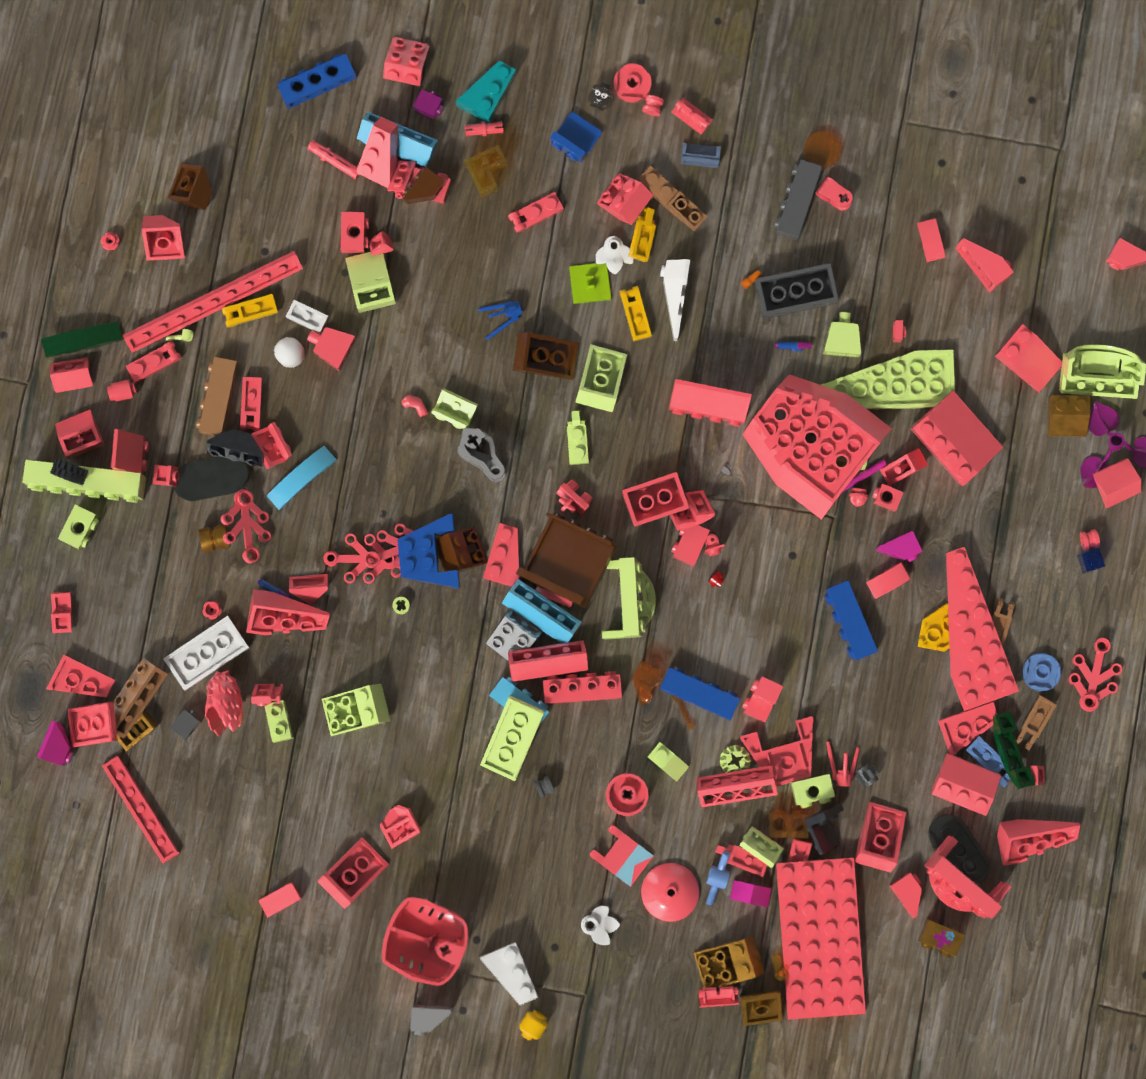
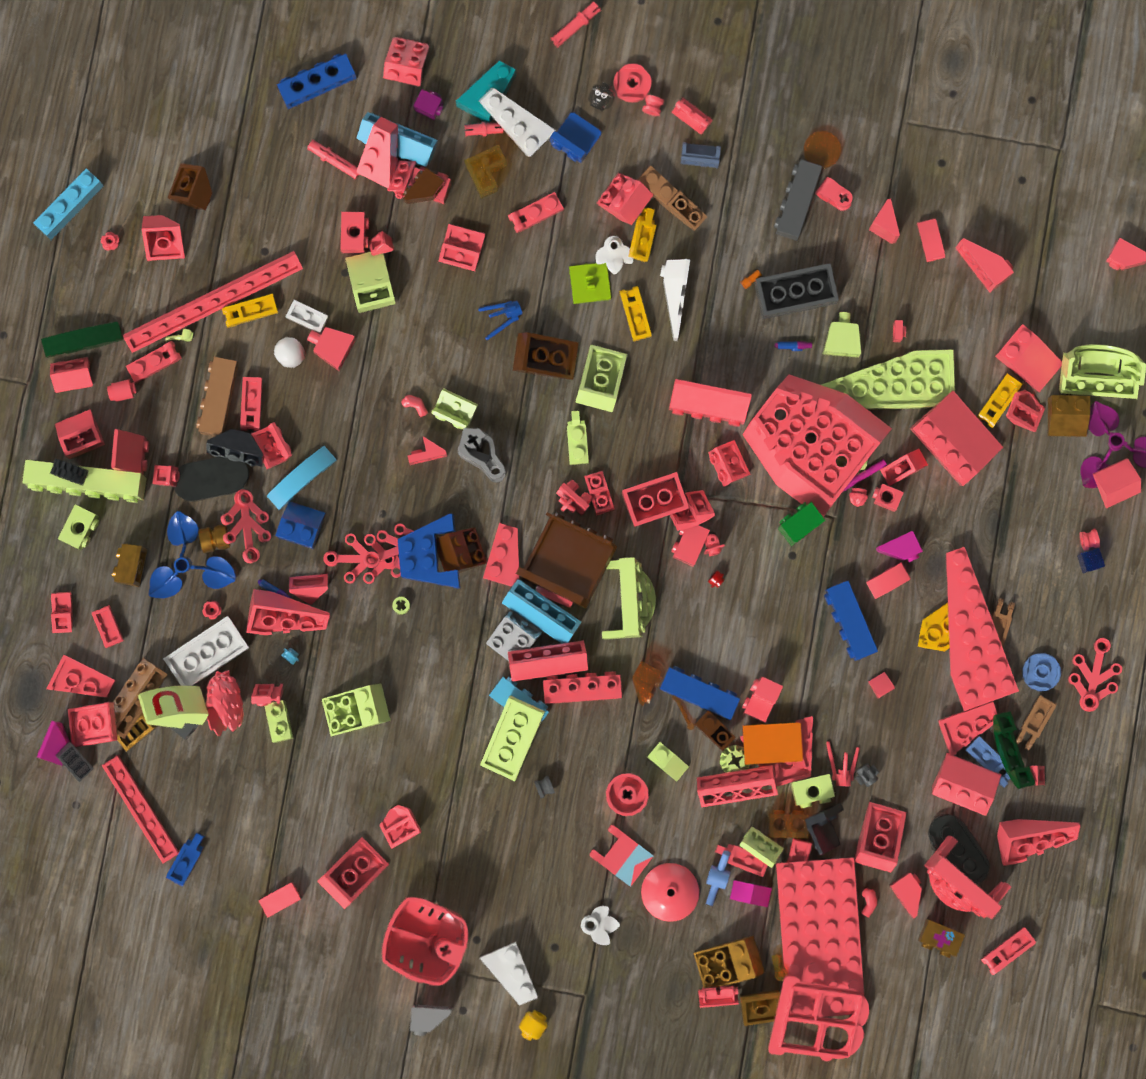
(68, 204): none -> medium azure brick
(74, 762): none -> tile
(107, 626): none -> coral plate
(130, 565): none -> pearl gold slope
(166, 583): none -> blue plant
(174, 706): none -> yellowish green slope
(186, 860): none -> blue hinge
(290, 655): none -> medium azure plate
(300, 525): none -> blue slope
(432, 452): none -> coral slope
(462, 247): none -> coral slope
(518, 123): none -> white wing
(581, 19): none -> coral pin
(599, 491): none -> coral slope
(714, 730): none -> reddish brown slope
(728, 463): none -> coral bracket
(772, 743): none -> orange tile
(800, 524): none -> green brick
(852, 1025): none -> coral window
(871, 900): none -> coral arm
(881, 685): none -> coral slope
(886, 224): none -> coral slope
(1000, 400): none -> yellow plate
(1009, 950): none -> coral plate
(1025, 410): none -> coral slope

